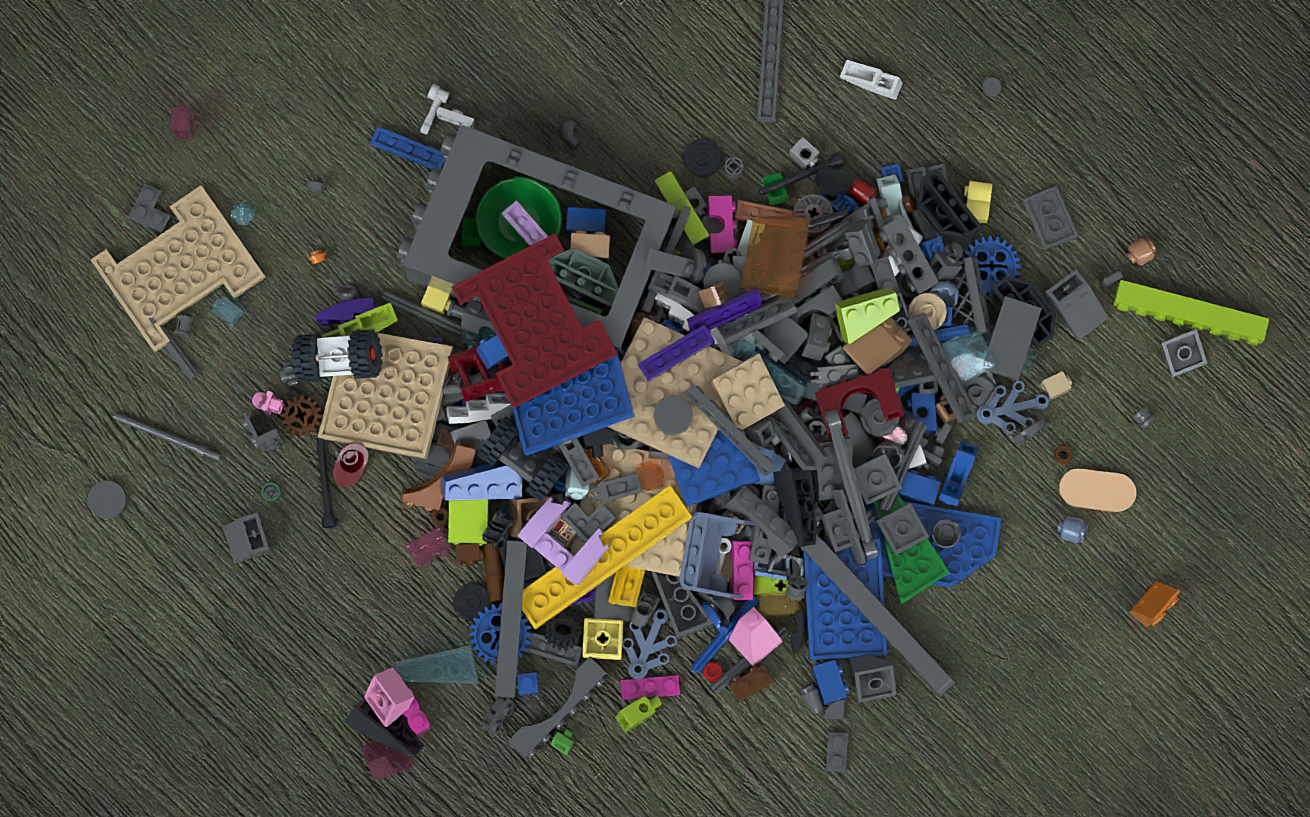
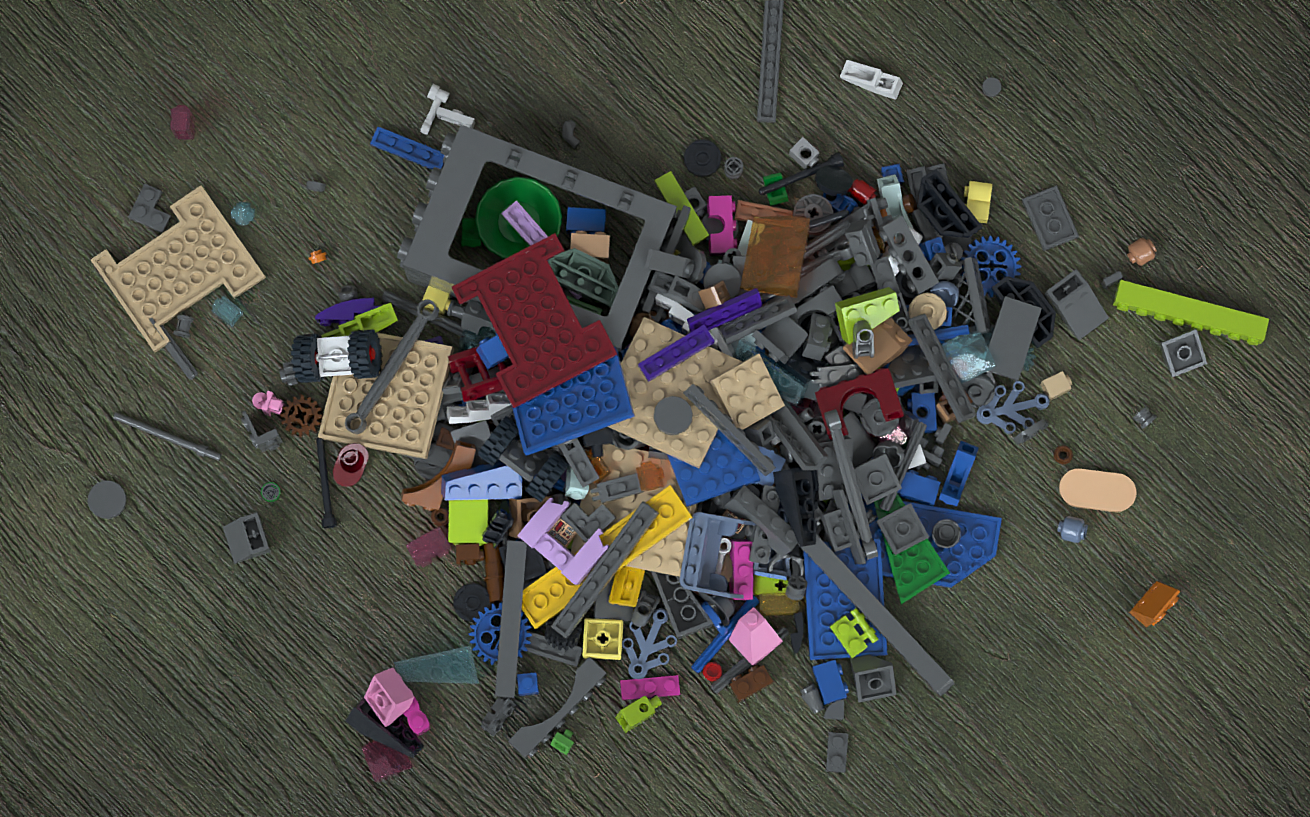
(391, 366): none -> dark grey piece
(605, 569): none -> dark grey tile
(849, 636): none -> lime plate
(863, 343): none -> dark grey piece

